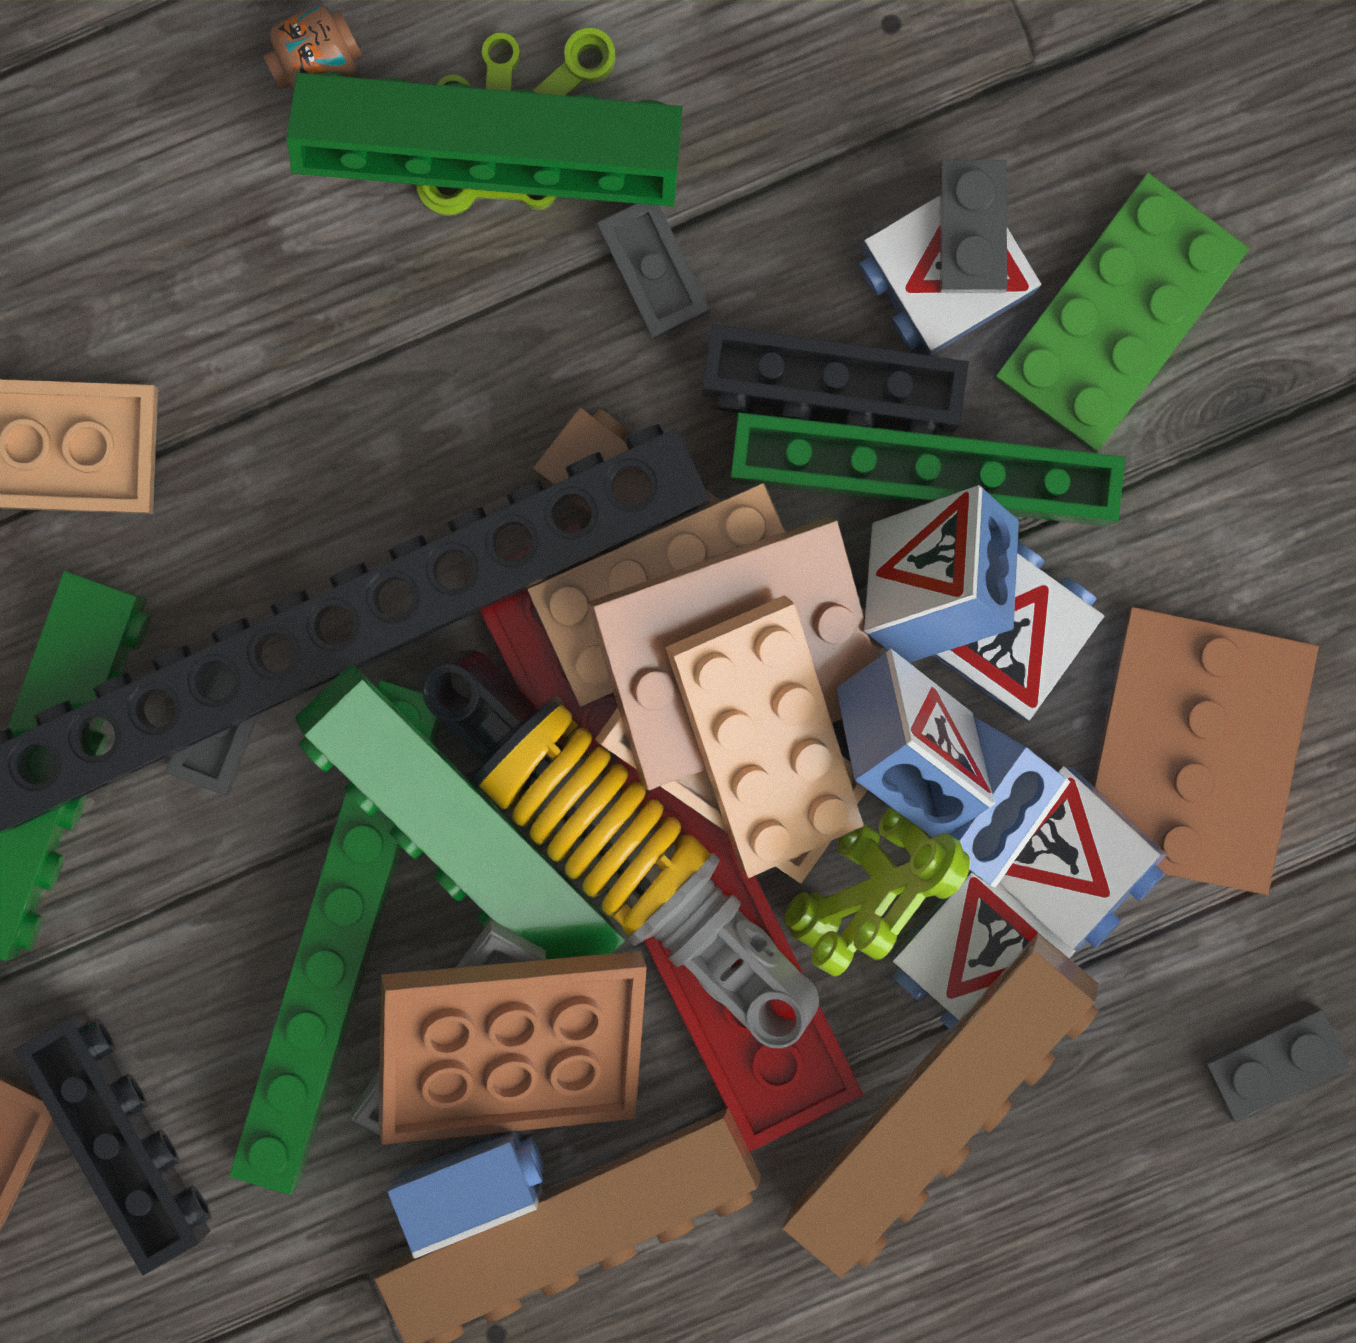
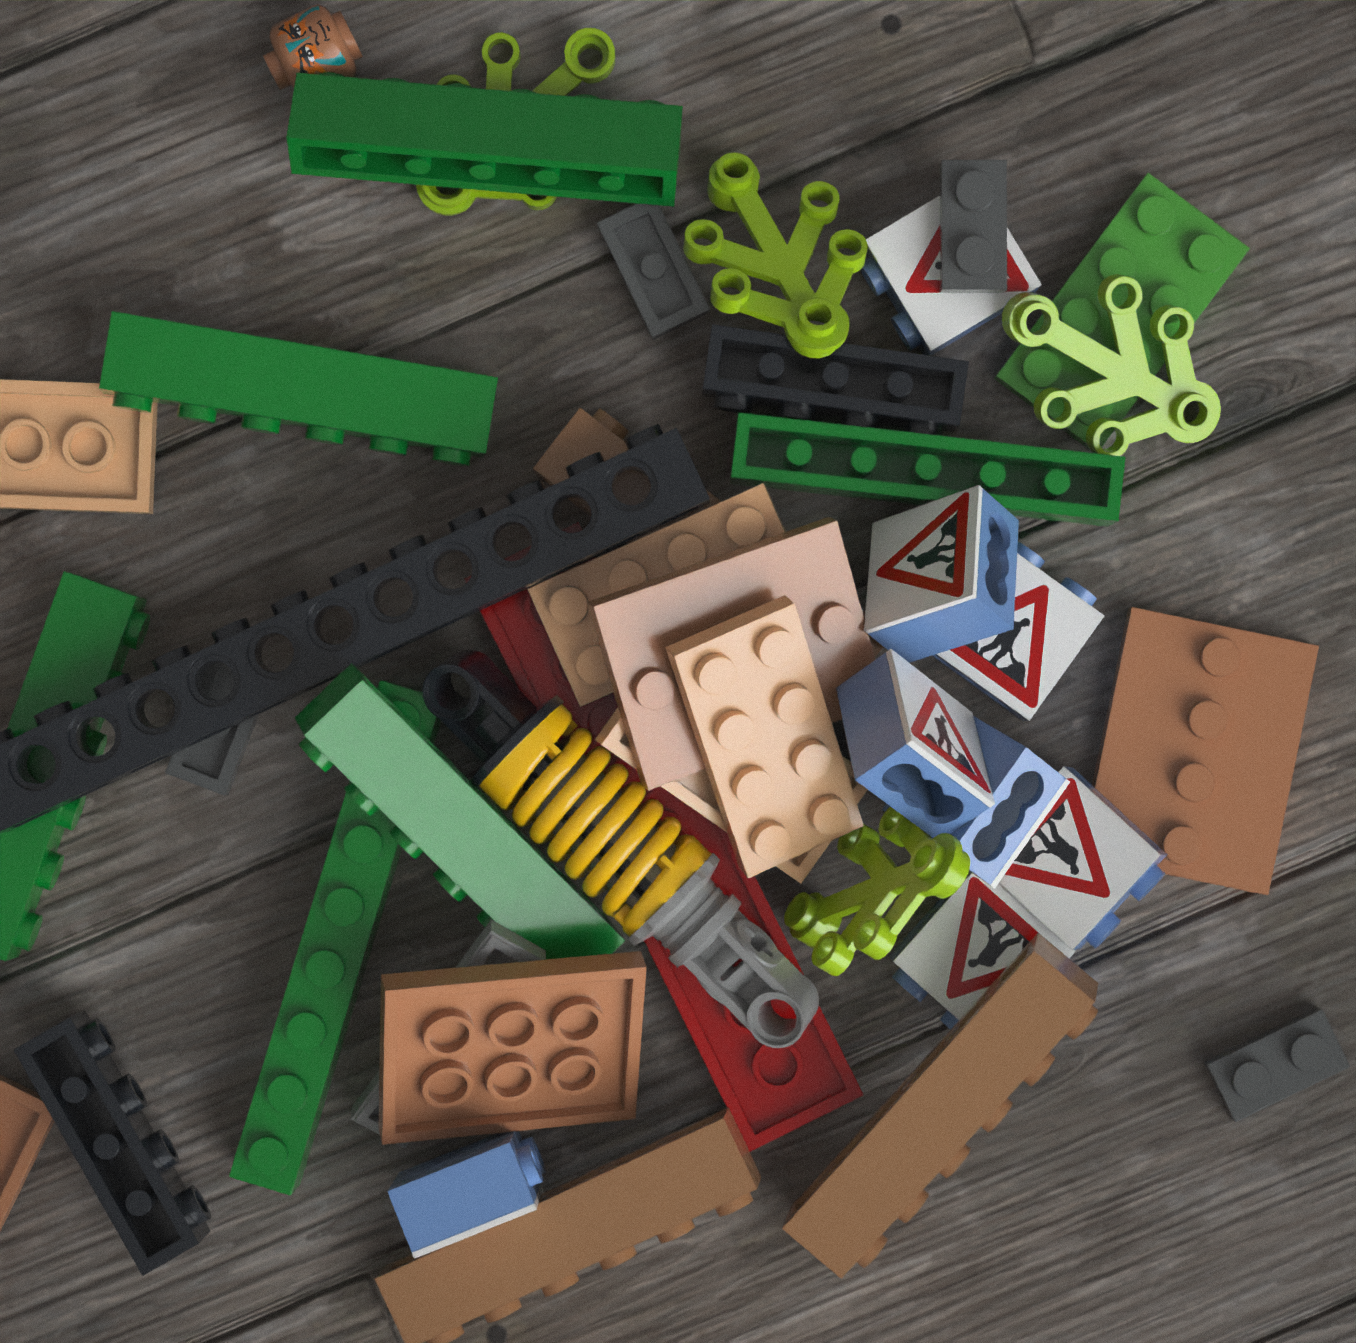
(297, 386): none -> green brick
(776, 260): none -> lime plant
(1124, 372): none -> lime plant

